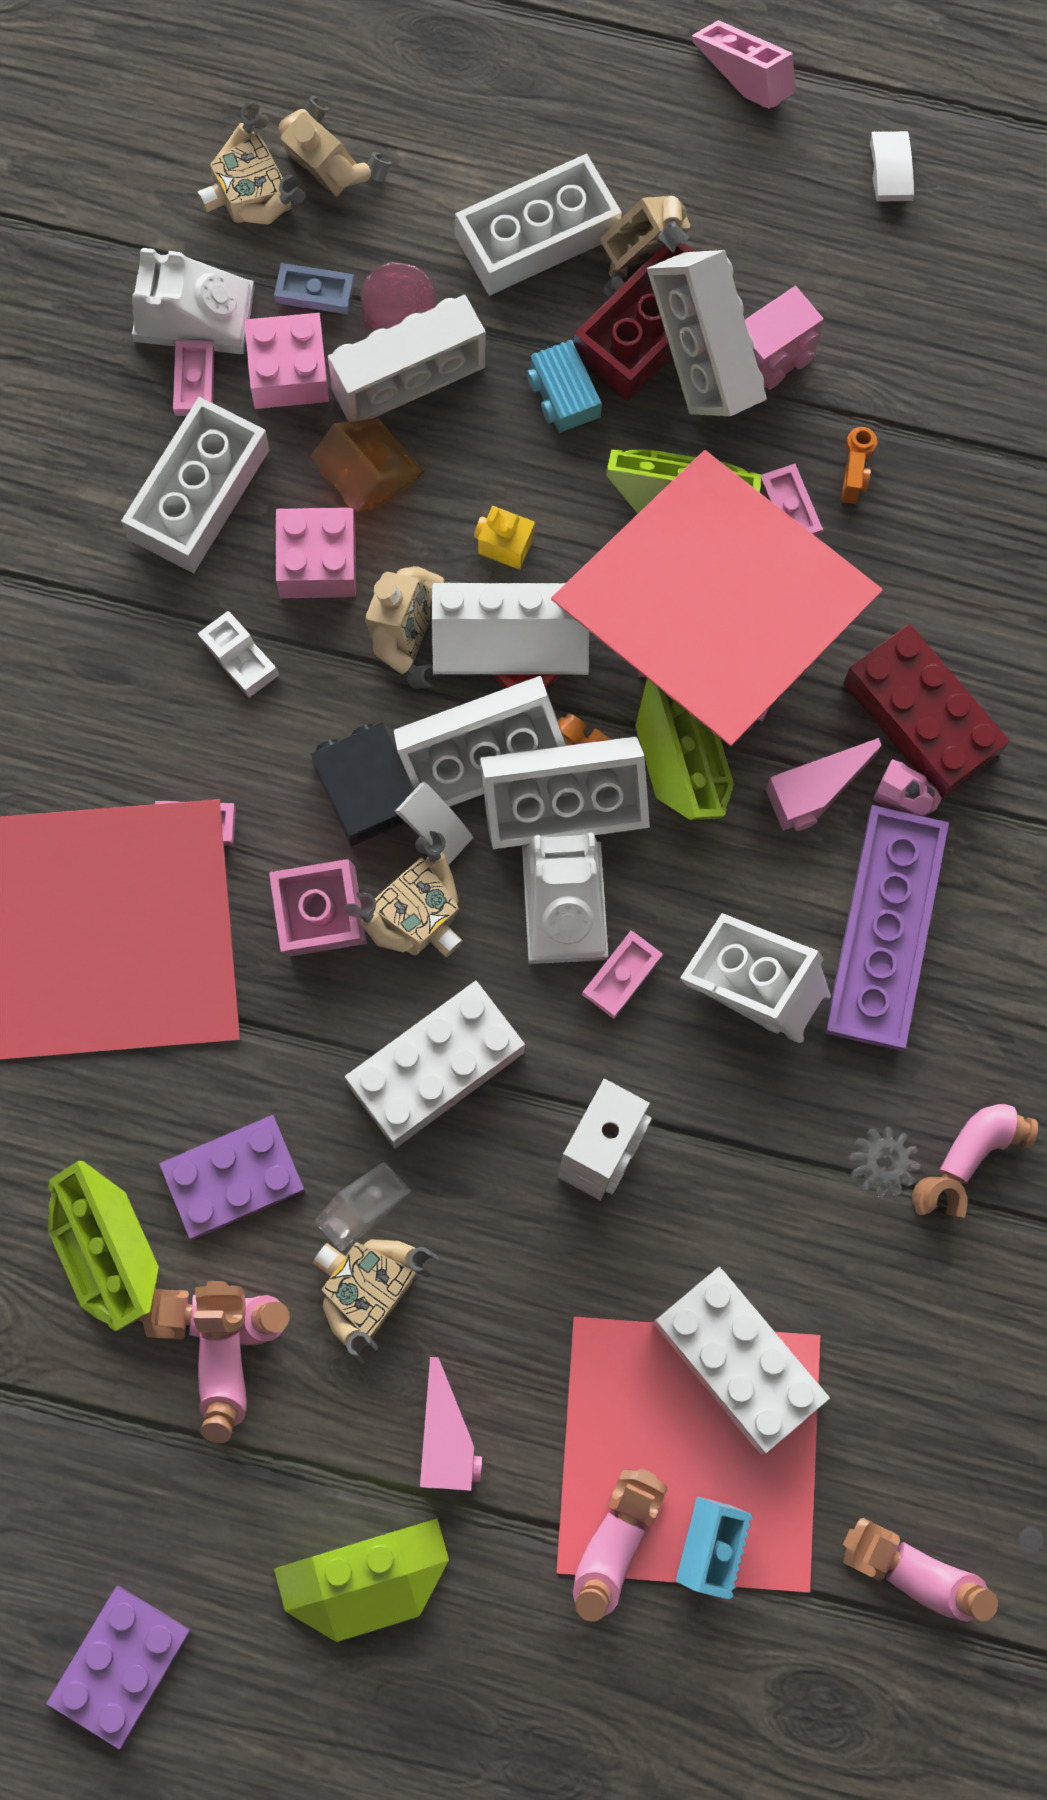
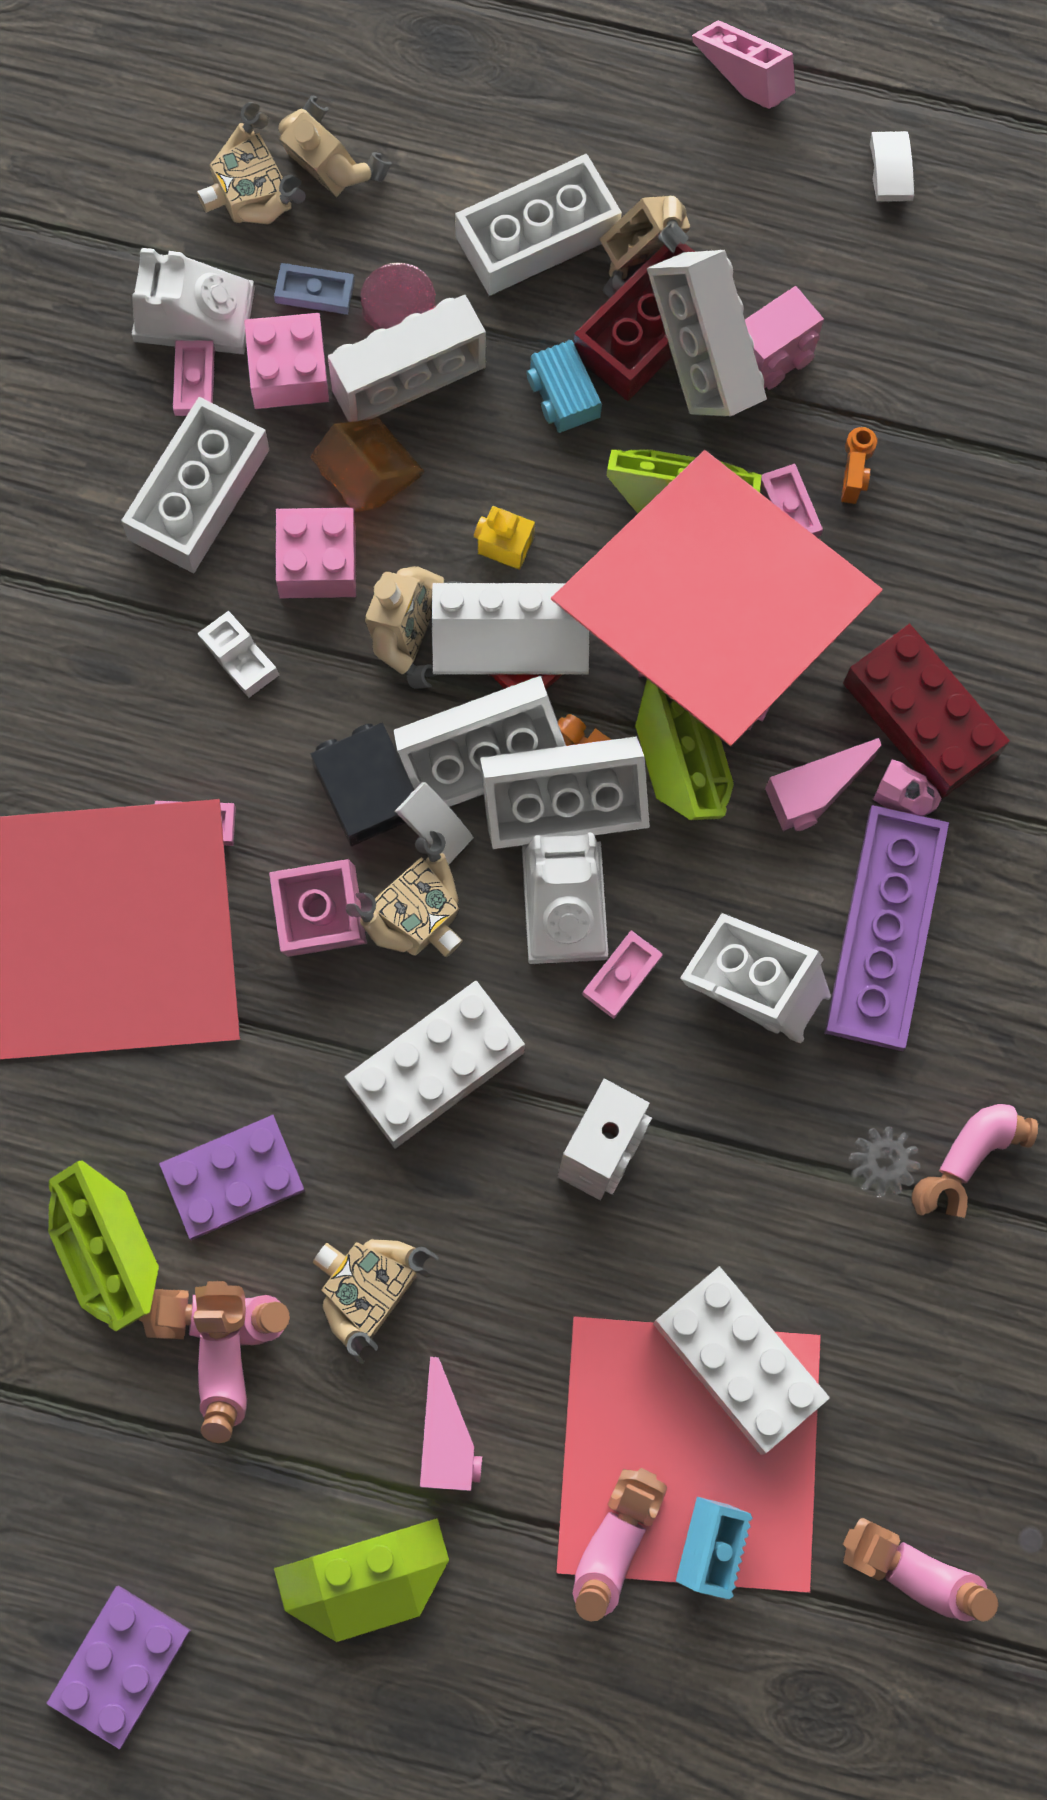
(361, 1206): clear slope -> none

